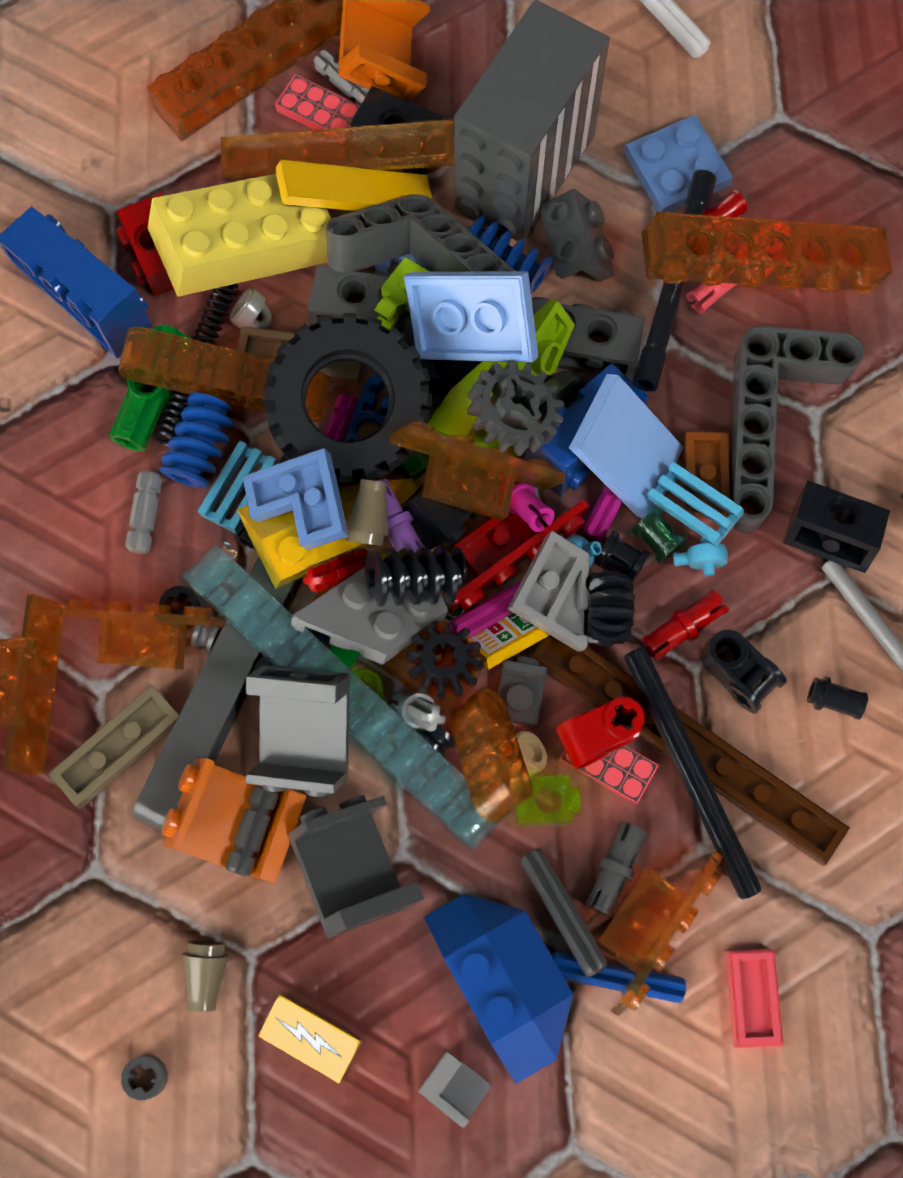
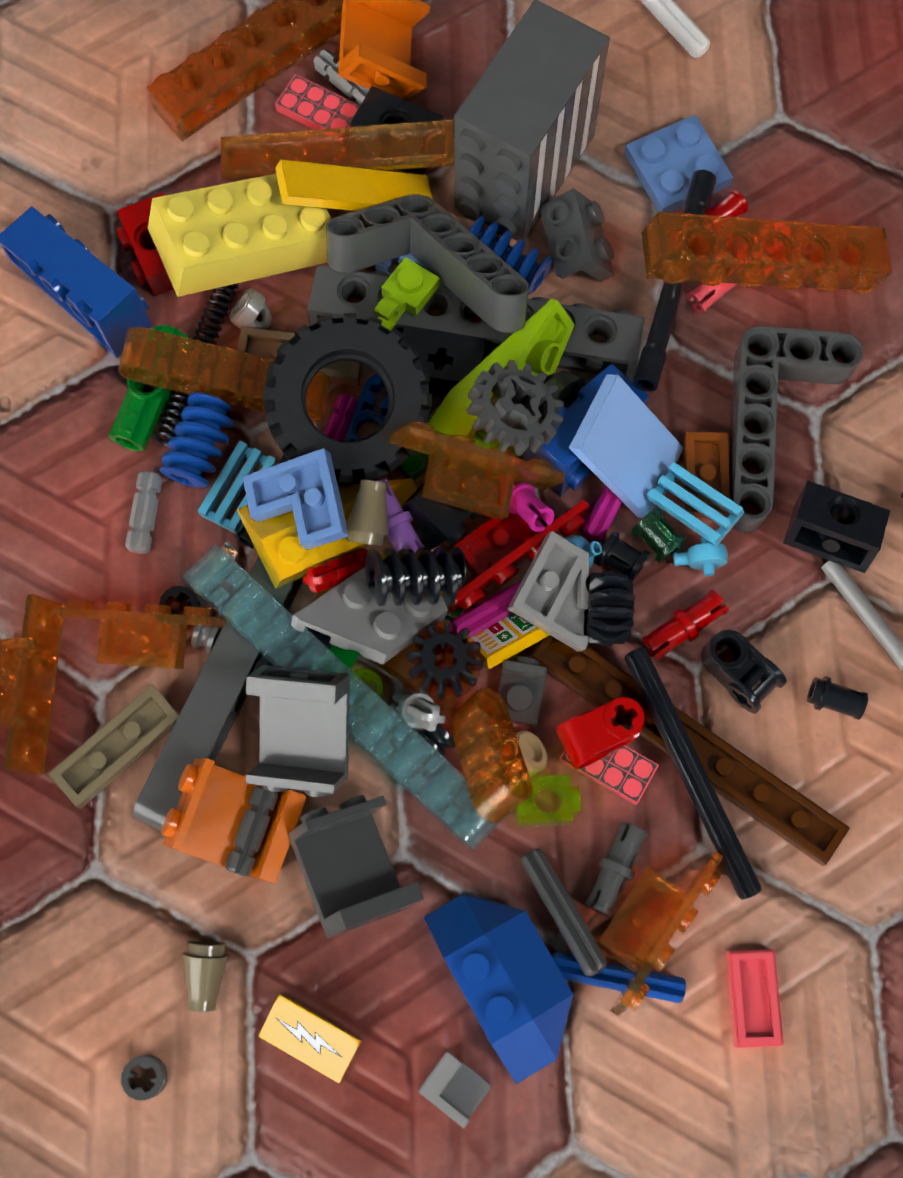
(472, 315): light blue tile -> none

